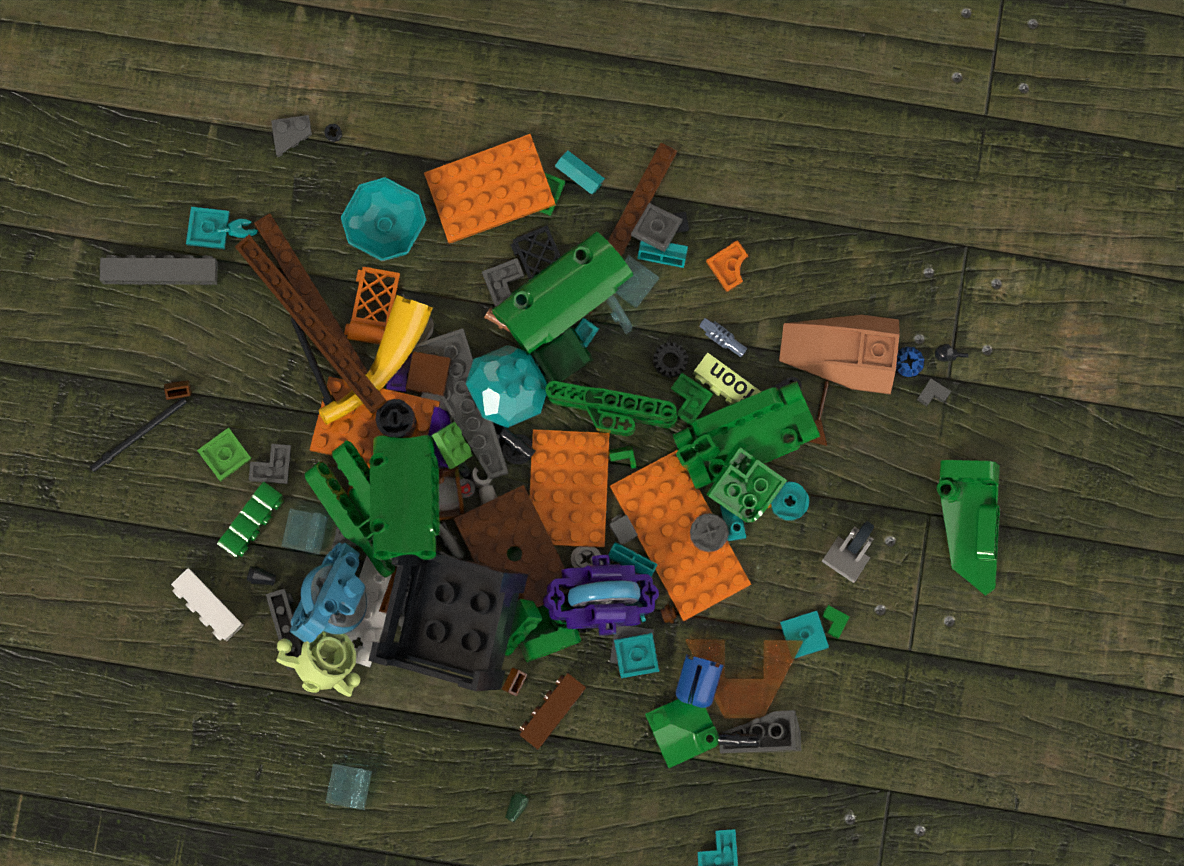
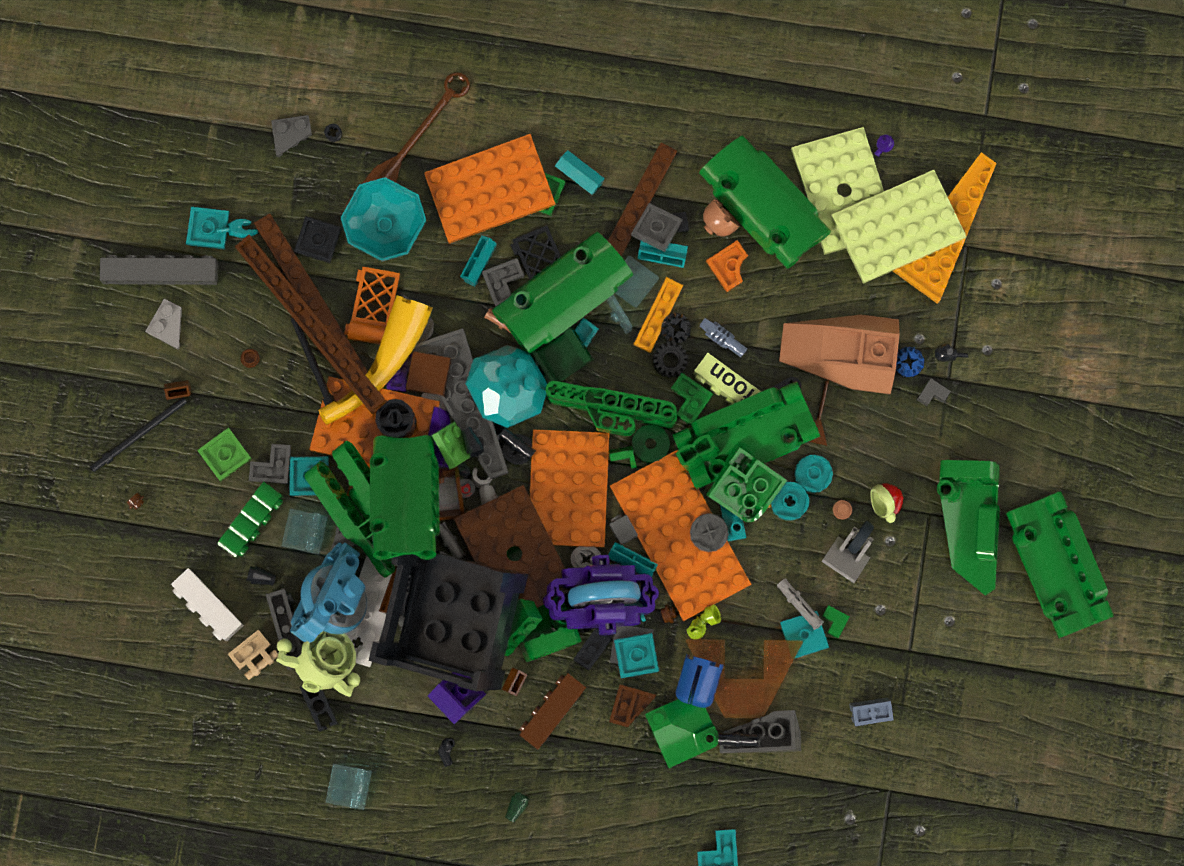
(135, 501): none -> reddish brown plate
(167, 324): none -> light grey wing
(249, 650): none -> tan plate
(250, 358): none -> reddish brown plate
(298, 467): none -> teal plate
(315, 714): none -> black piece
(318, 239): none -> black plate
(391, 167): none -> reddish brown piece
(445, 749): none -> black arm
(455, 700): none -> dark purple slope
(473, 444): none -> black cone
(478, 260): none -> teal piece
(592, 649): none -> black hinge
(629, 705): none -> reddish brown wing
(650, 432): none -> dark green tile
(660, 309): none -> light orange tile
(668, 330): none -> black gear
(698, 626): none -> lime arm
(719, 220): none -> nougat cylinder
(764, 201): none -> green panel
(800, 604): none -> light grey pin
(813, 473): none -> teal tile
(828, 164): none -> yellowish green plate
(842, 509): none -> nougat plate
(871, 711): none -> sand blue hinge
(884, 144): none -> dark purple piece
(886, 501): none -> yellowish green piece
(898, 226): none -> yellowish green plate
(934, 270): none -> light orange wing
(1060, 564): none -> green panel

